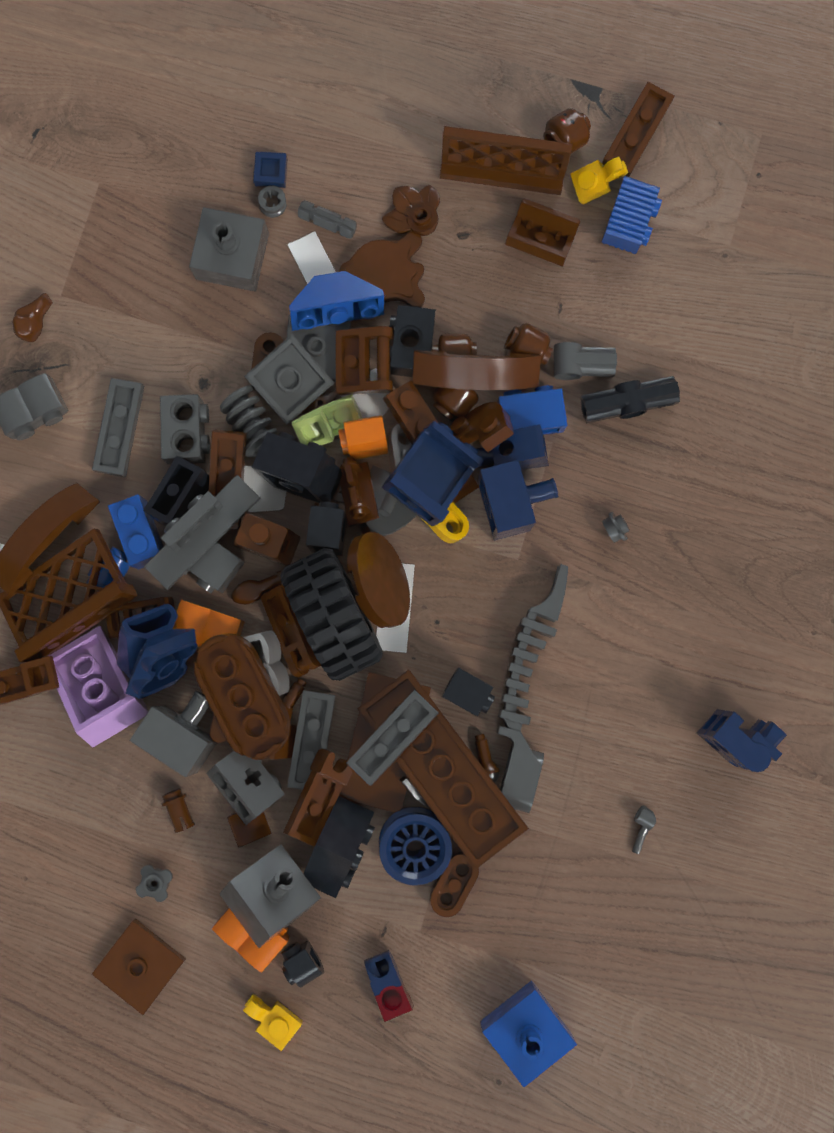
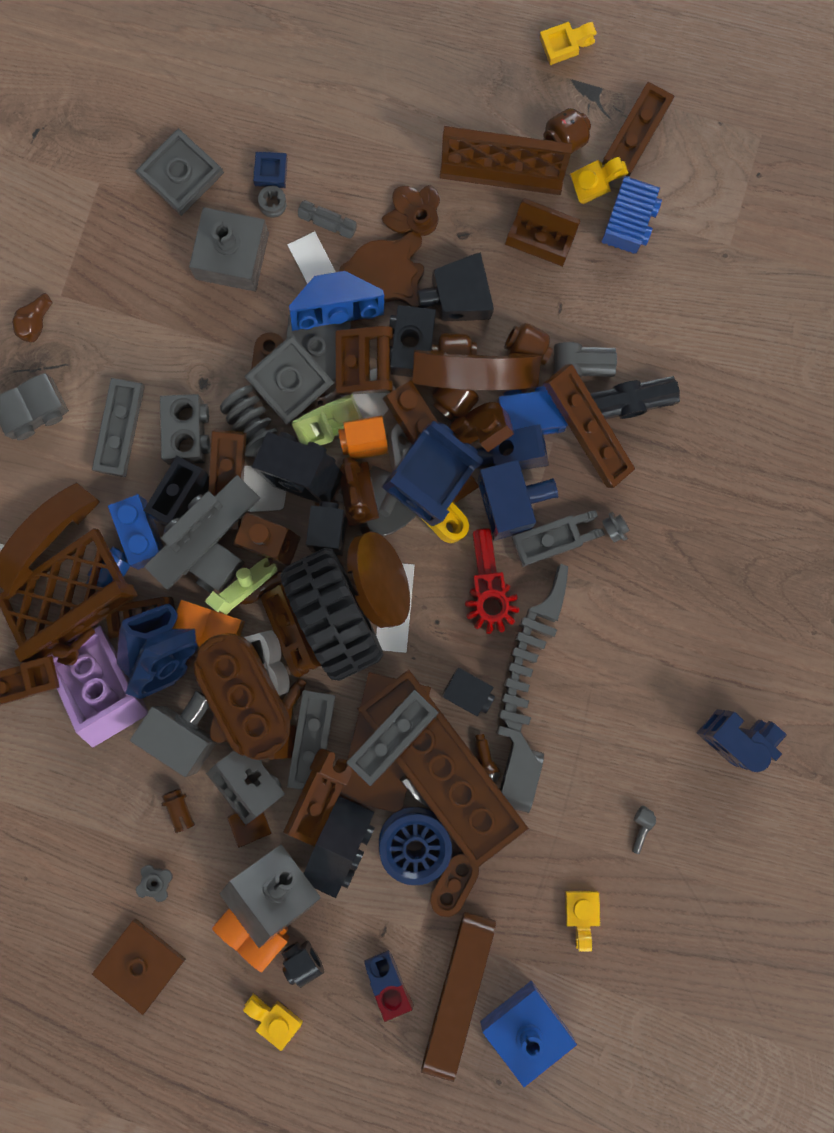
(69, 654): none -> reddish brown hand
(179, 172): none -> dark grey plate
(247, 582): none -> yellowish green piece
(458, 996): none -> reddish brown beam
(459, 291): none -> black torso
(489, 585): none -> red gear
(554, 538): none -> dark grey hinge
(564, 42): none -> yellow plate
(582, 911): none -> yellow plate
(589, 425): none -> reddish brown plate

